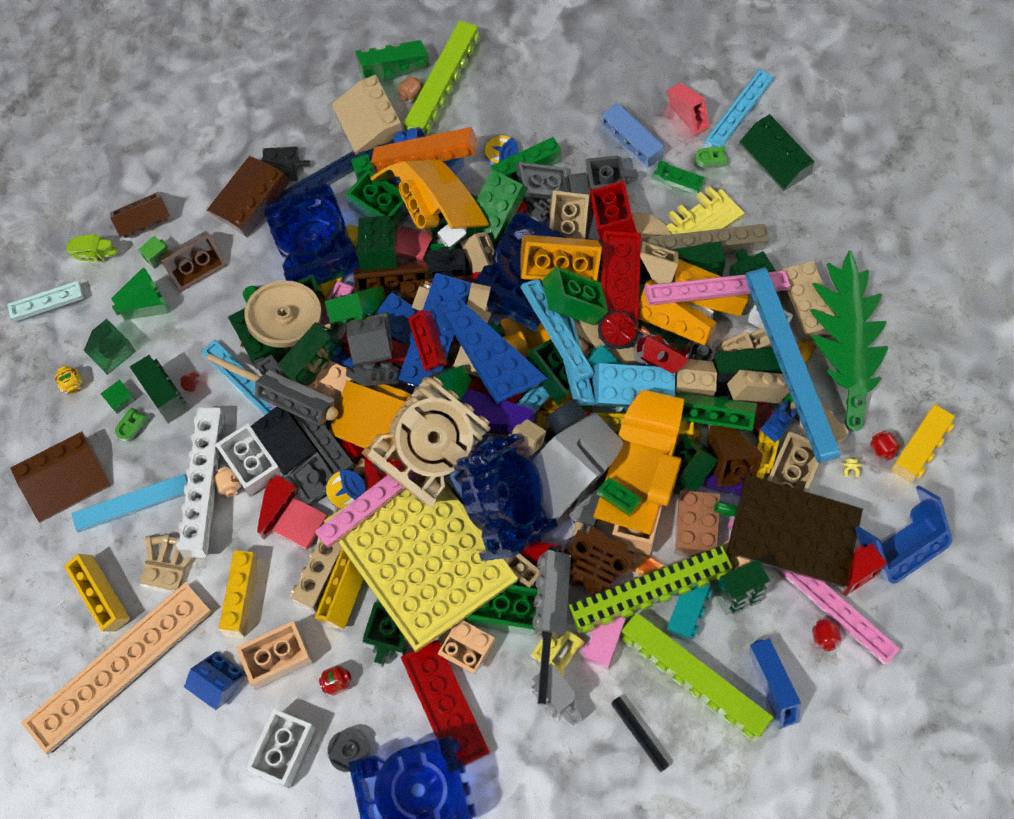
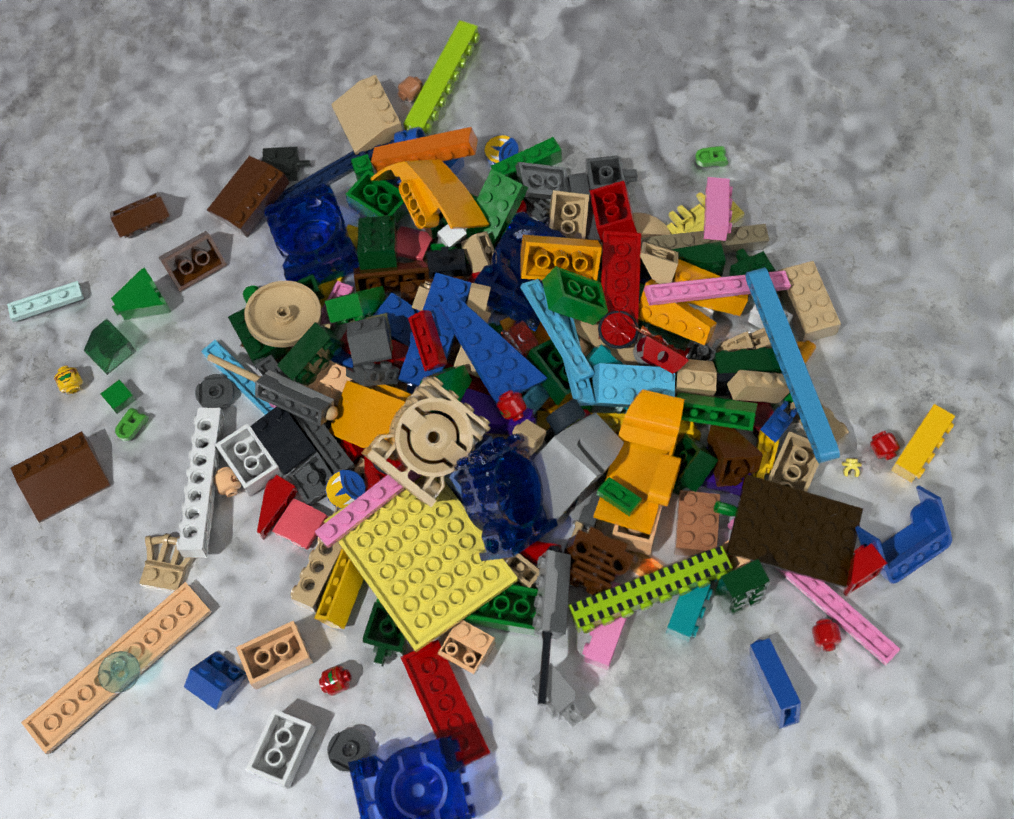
(90, 248): lime hinge -> none
(96, 592): yellow brick -> none
(110, 668): none -> clear light blue dish
(129, 503): medium azure tile -> none
(152, 250): bright green brick -> none
(159, 388): dark green brick -> none
(189, 382): clear red plate -> none
(223, 386): none -> dark grey plate
(238, 593): yellow brick -> none
(392, 60): green wedge -> none
(511, 405): none -> red head
(520, 337): none -> clear red torso
(556, 646): light yellow plate -> none
(632, 135): medium blue brick -> none
(640, 734): black axle -> none
(678, 178): green plate -> none
(689, 107): coral slope -> none
(696, 676): lime brick -> none
(717, 209): none -> bright pink brick
(739, 109): medium azure tile -> none
(777, 153): dark green slope -> none
(853, 332): green plant -> none

